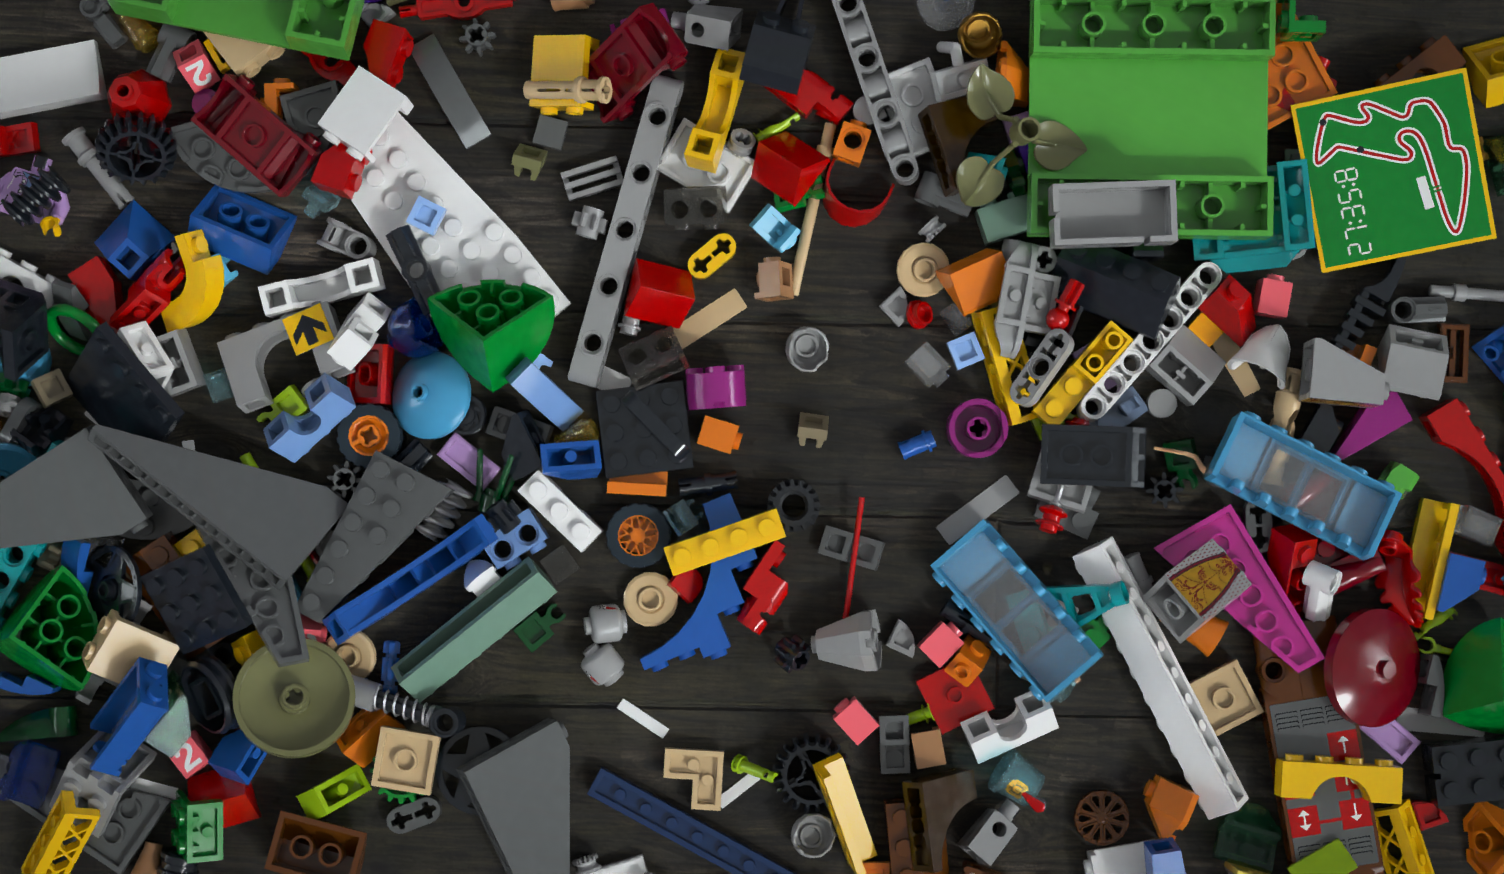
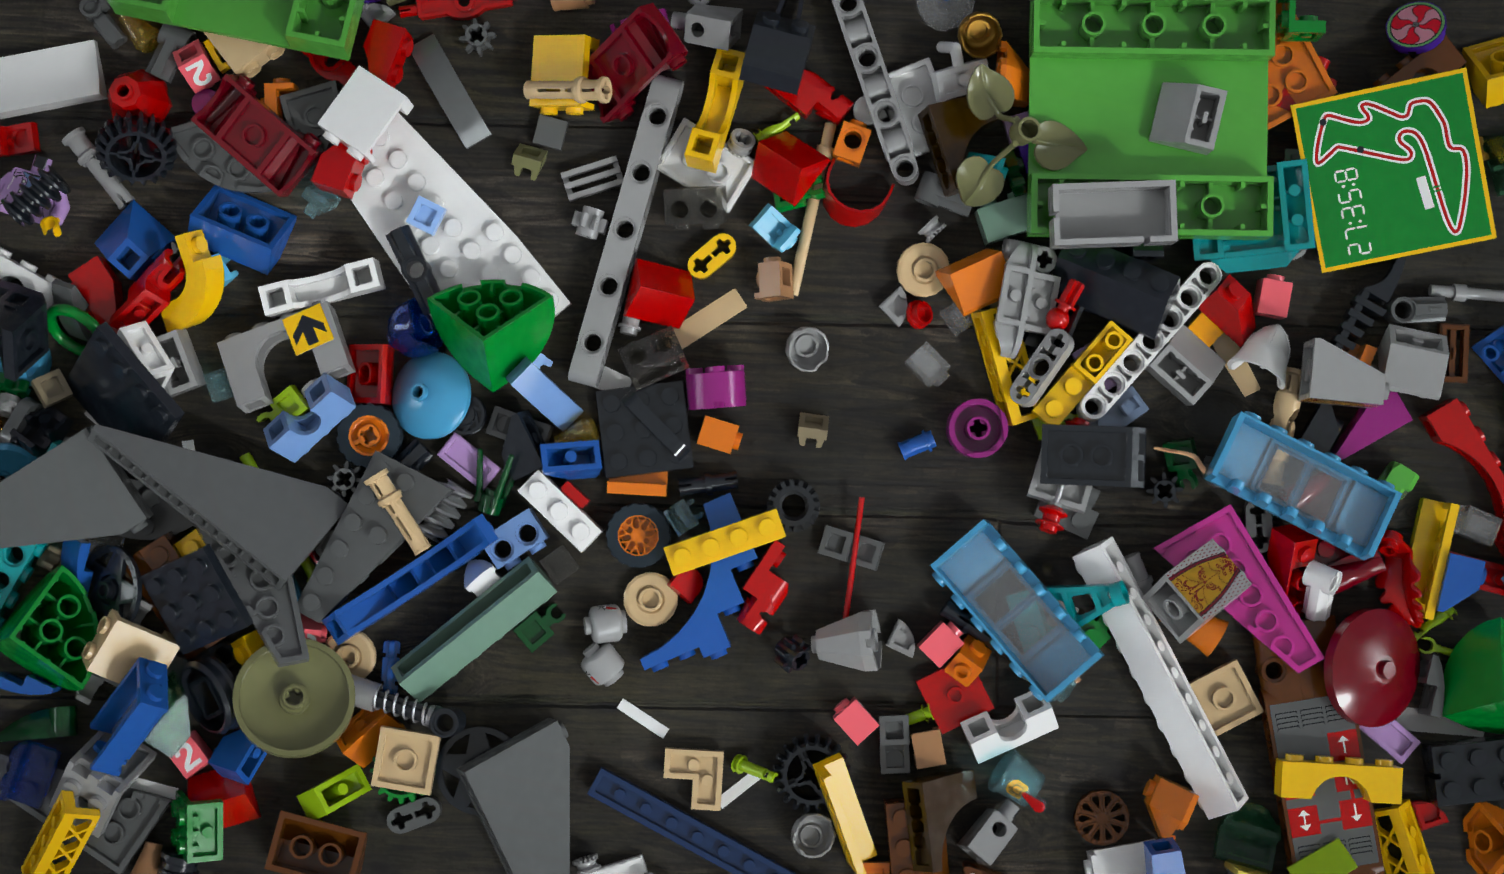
(342, 239): light grey piece -> none
(359, 331): white arch -> none
(391, 500): none -> tan pin
(504, 515): black gear -> none
(575, 494): none -> red tile
(965, 350): light blue tile -> none
(977, 509): light grey sticker -> none
(1161, 403): light grey tile -> none
(1188, 116): none -> light grey slope
(1416, 27): none -> tile

